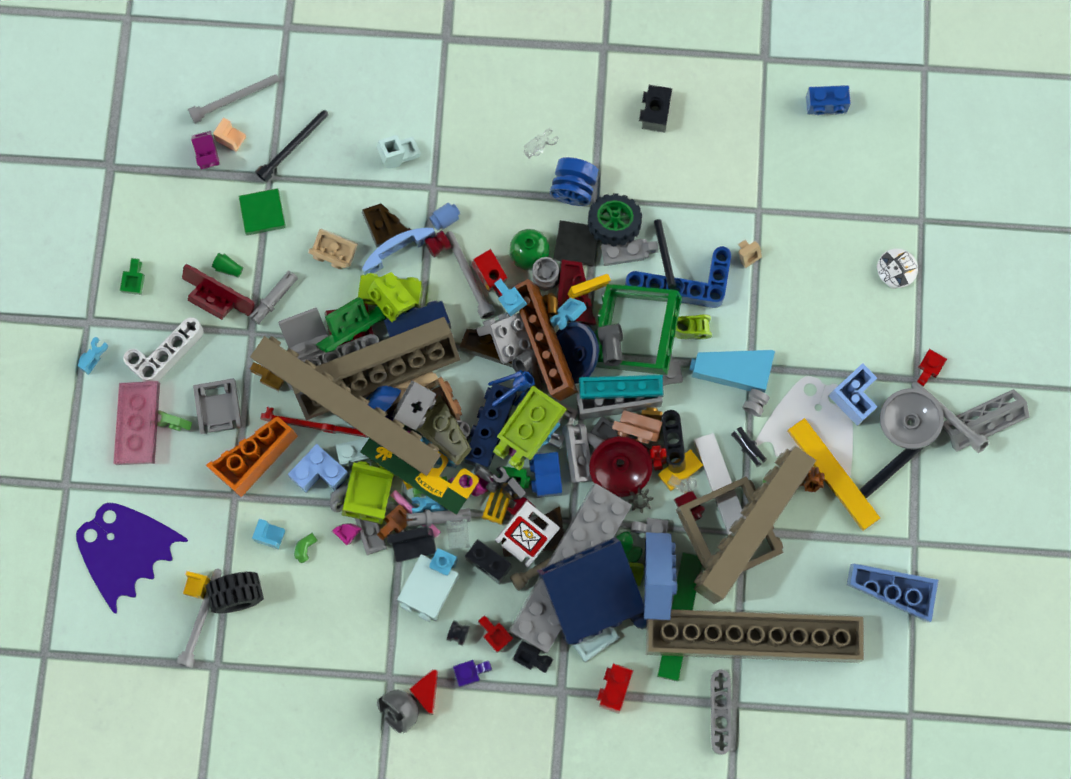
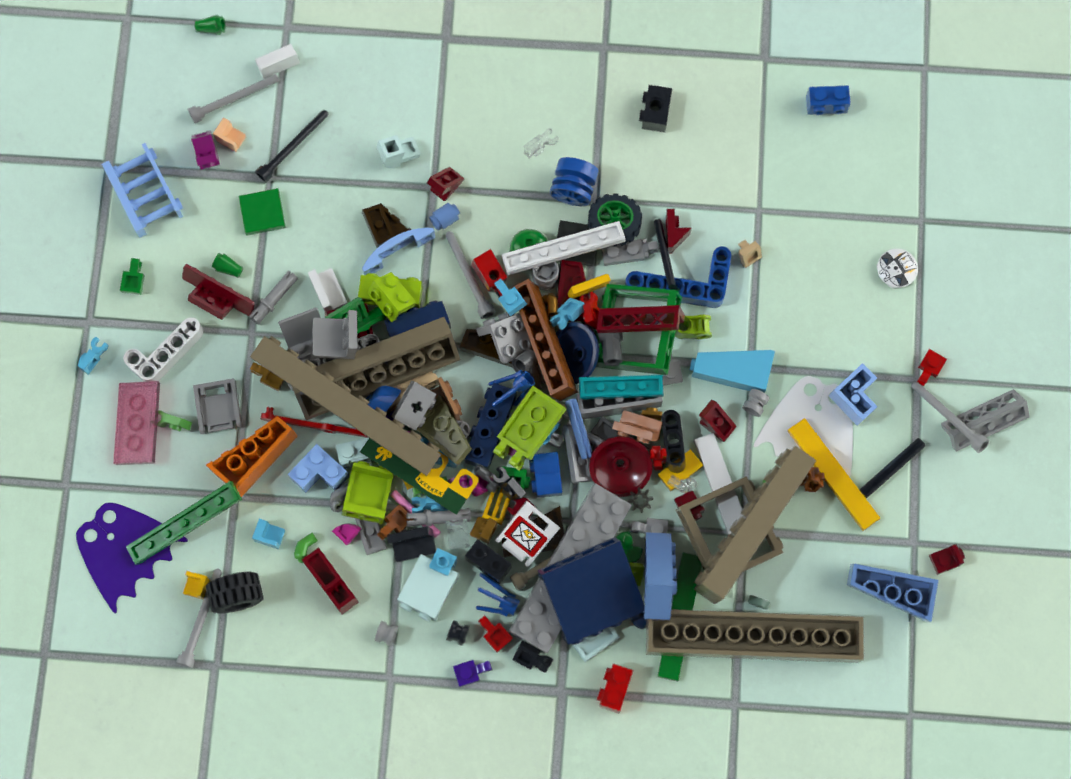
(123, 189): none -> light blue fence
(184, 523): none -> green tile
(213, 24): none -> green cone
(277, 61): none -> white panel
(327, 289): none -> white panel
(330, 581): none -> dark red slope
(333, 249): tan bracket -> none
(335, 337): none -> light grey bracket
(386, 633): none -> light grey wheel
(400, 709): dark grey cylinder -> none
(425, 691): red slope -> none
(437, 244): dark red wheel -> none
(445, 183): none -> dark red slope
(483, 529): none -> pearl gold bracket
(507, 603): none -> blue plant
(563, 248): none -> white tile
(578, 428): none -> medium blue axle
(591, 309): none -> red plate
(636, 317): none -> dark red fence
(674, 235): none -> dark red slope
(716, 421): none -> dark red slope
(721, 711): light grey beam -> none
(749, 446): black pin -> none
(758, 602): none -> sand green tile
(914, 406): light grey dish -> none
(947, 559): none -> dark red bracket

